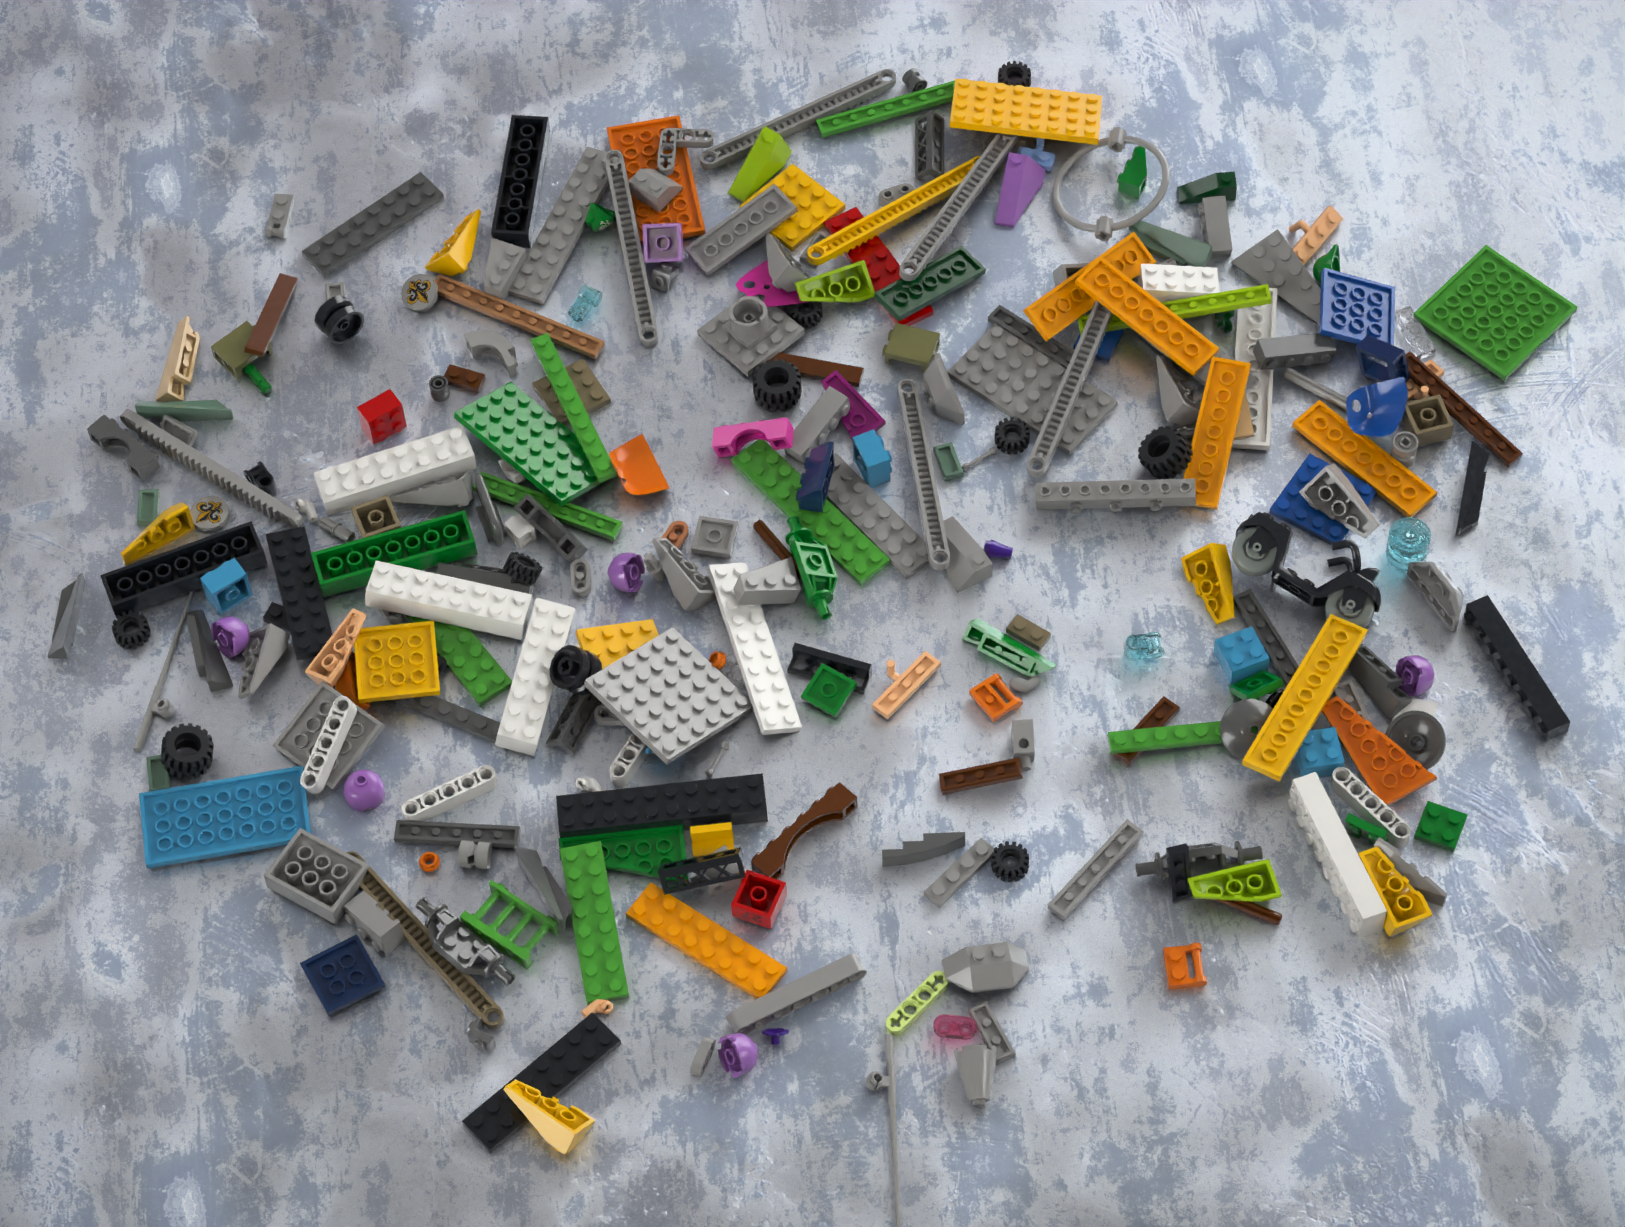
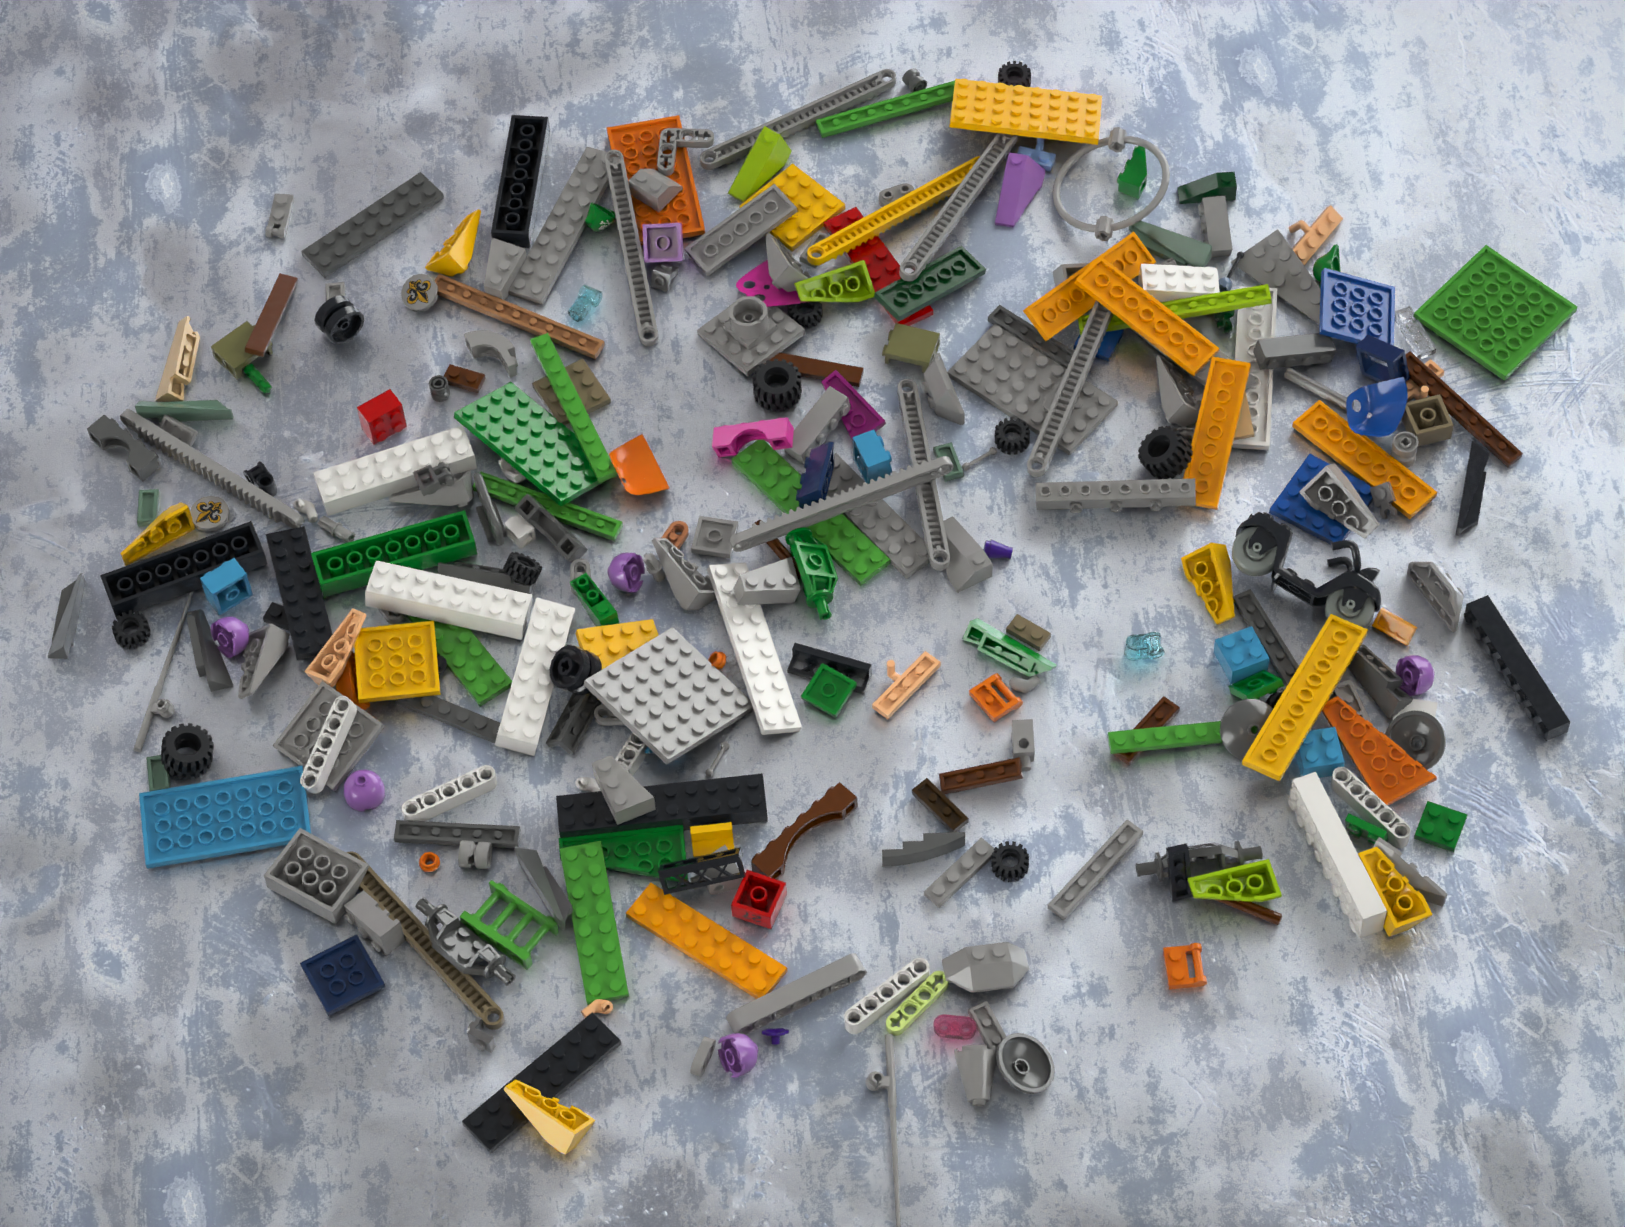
(375, 517): dark tan brick -> none
(431, 478): none -> dark grey plate
(594, 601): none -> green slope
(621, 790): none -> light grey wedge
(841, 503): none -> light grey gear
(882, 1004): none -> white beam
(933, 144): dark grey fence -> none
(940, 805): none -> dark brown plate
(1025, 1063): none -> dark grey dish
(1225, 283): none -> hinge
(1383, 497): none -> flat silver plate
(1394, 626): none -> light orange plate
(1407, 542): clear light blue wheel -> none

